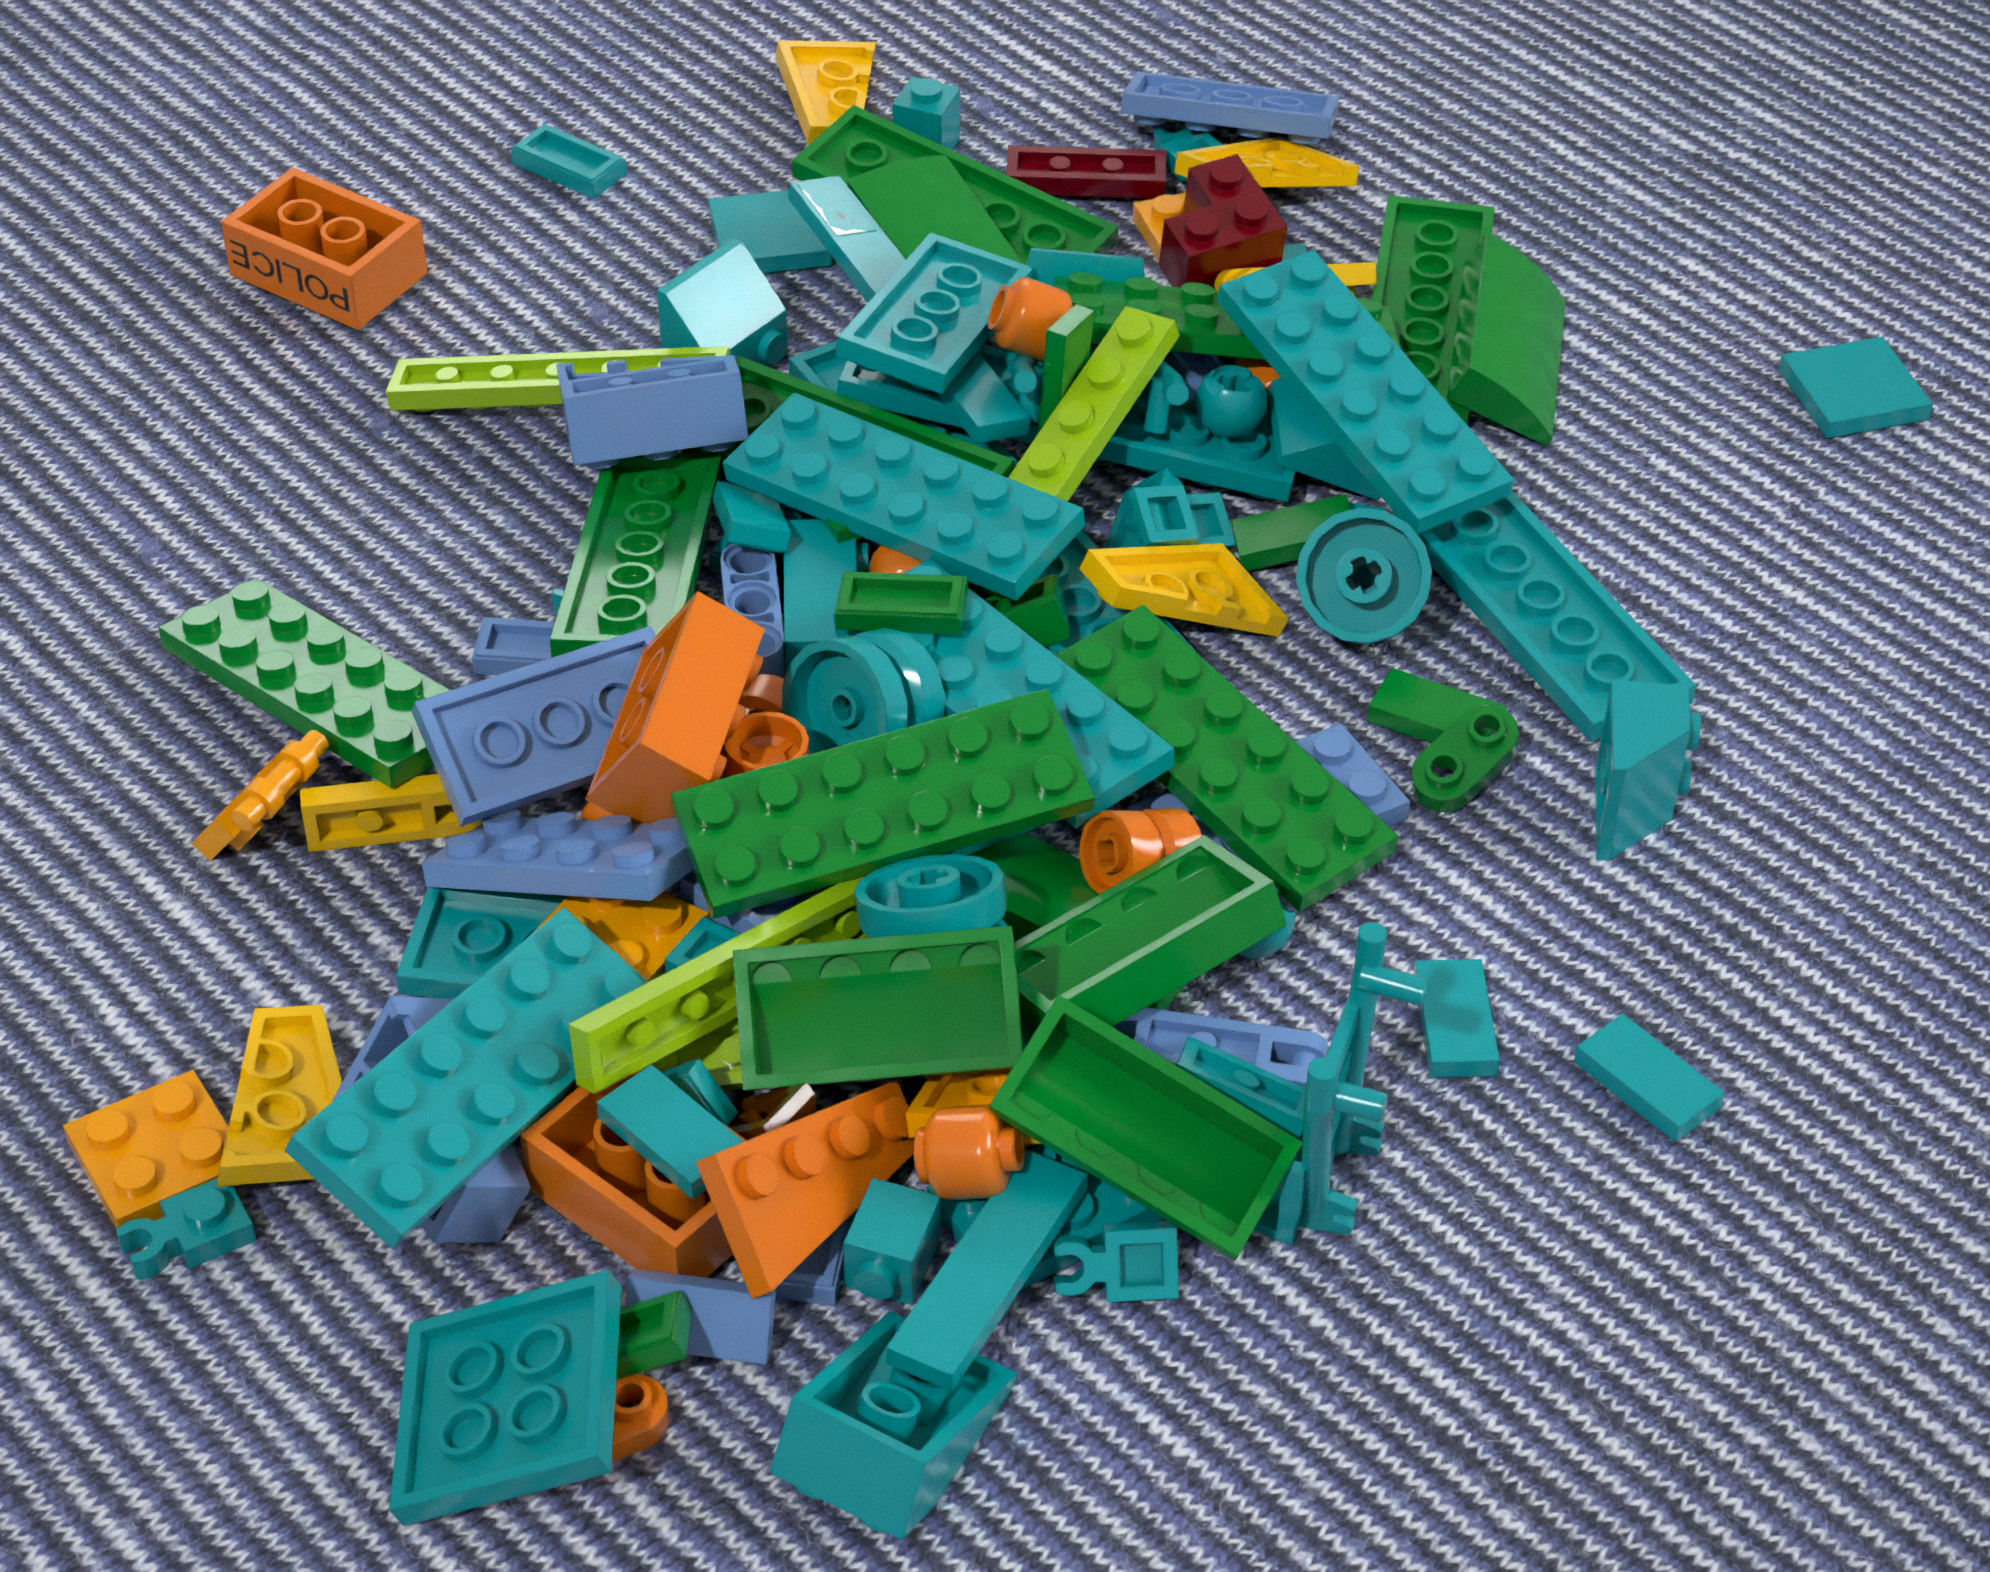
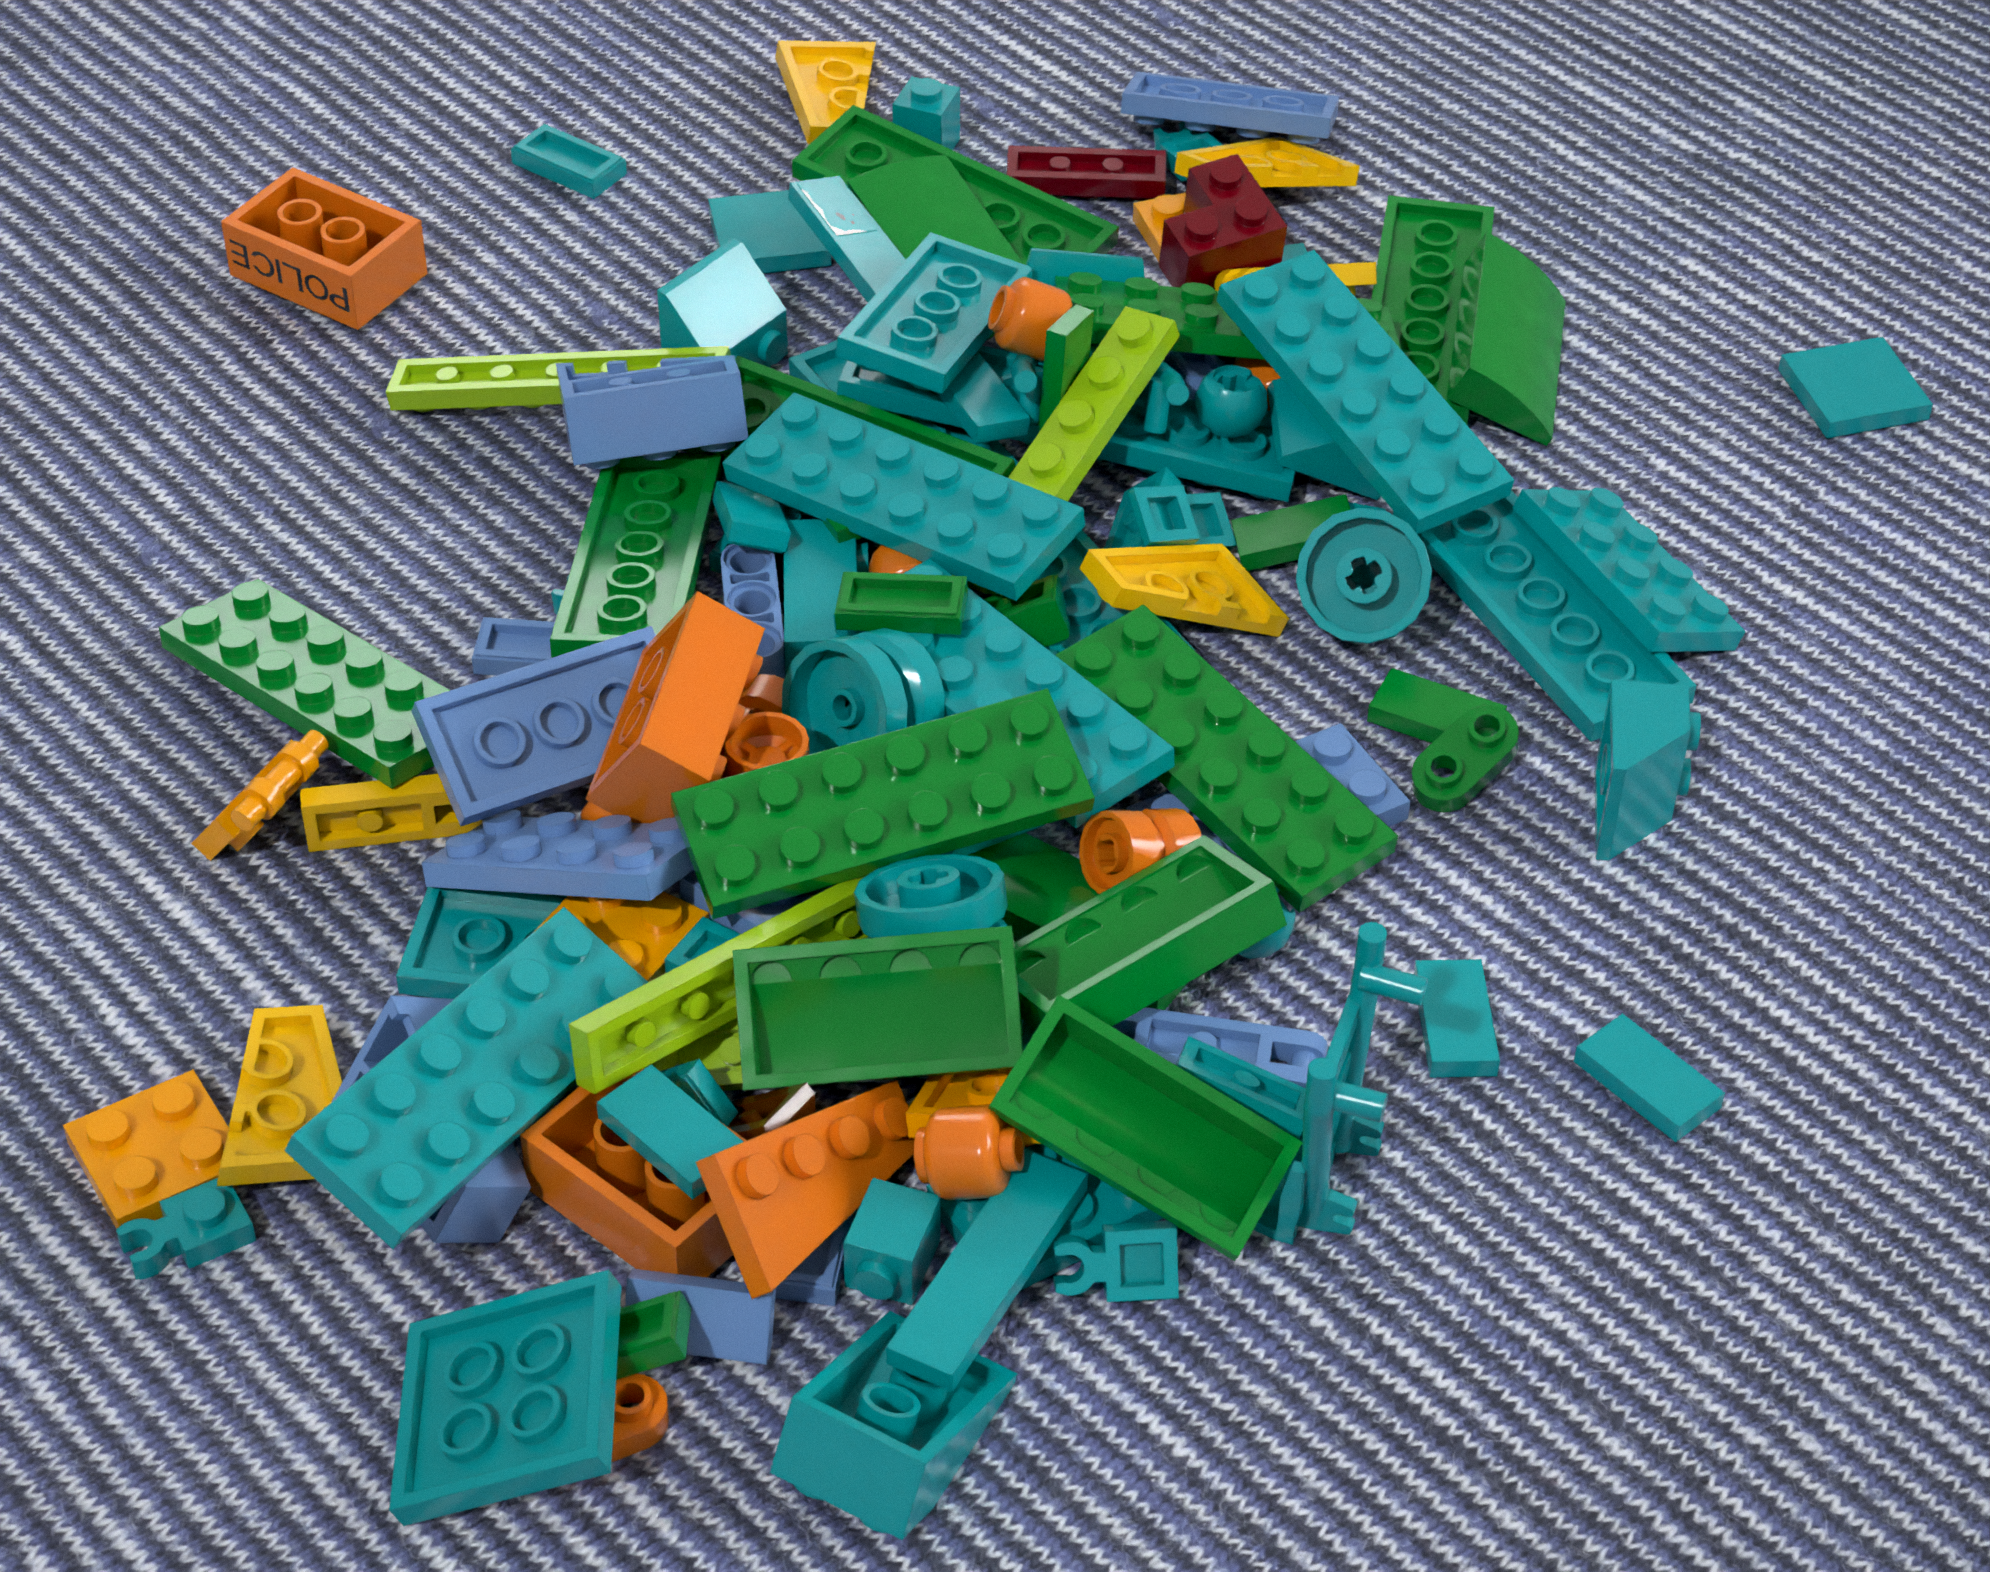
(1629, 570): none -> teal plate

